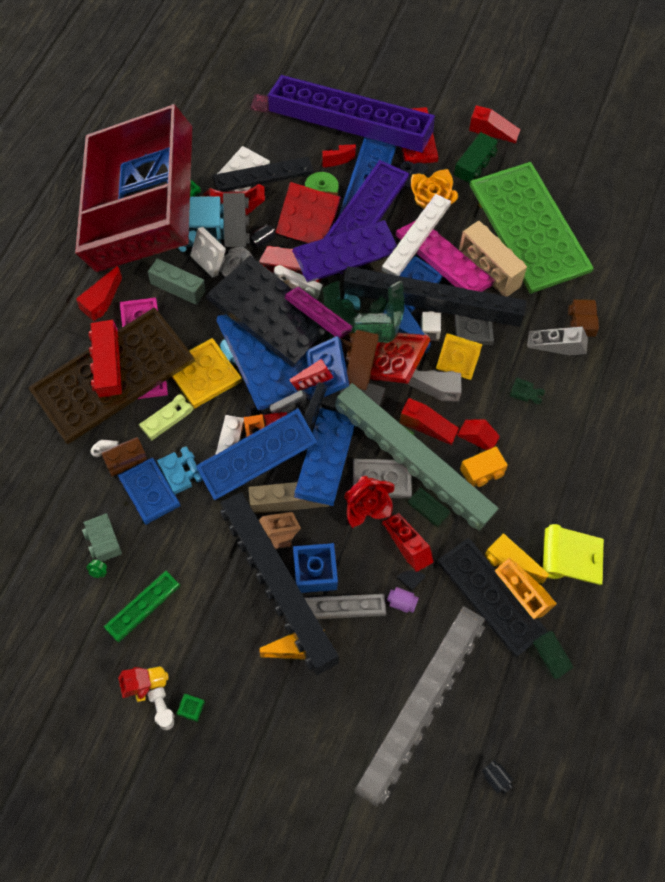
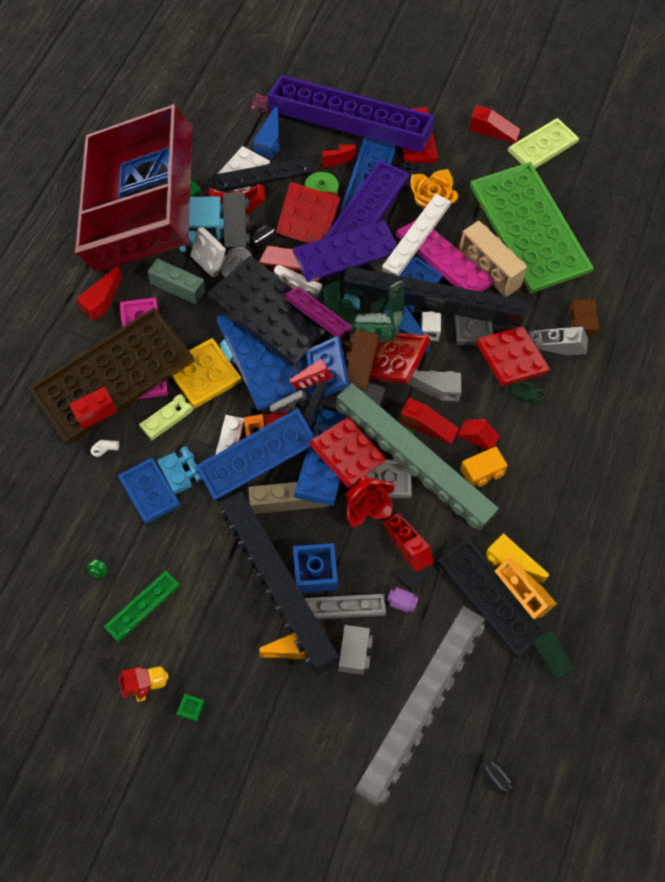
(93, 407): none -> red brick
(102, 538): sand green brick -> none
(105, 358): red brick -> none
(124, 456): reddish brown brick -> none
(164, 716): white leg -> none
(267, 139): none -> blue slope
(280, 528): medium nougat slope -> none
(347, 451): none -> red plate
(354, 650): none -> light grey brick
(429, 507): clear green tile -> none
(459, 356): yellow bracket -> none
(476, 158): dark green brick -> none
(512, 356): none -> red plate
(543, 143): none -> yellowish green tile
(572, 555): neon yellow door -> none

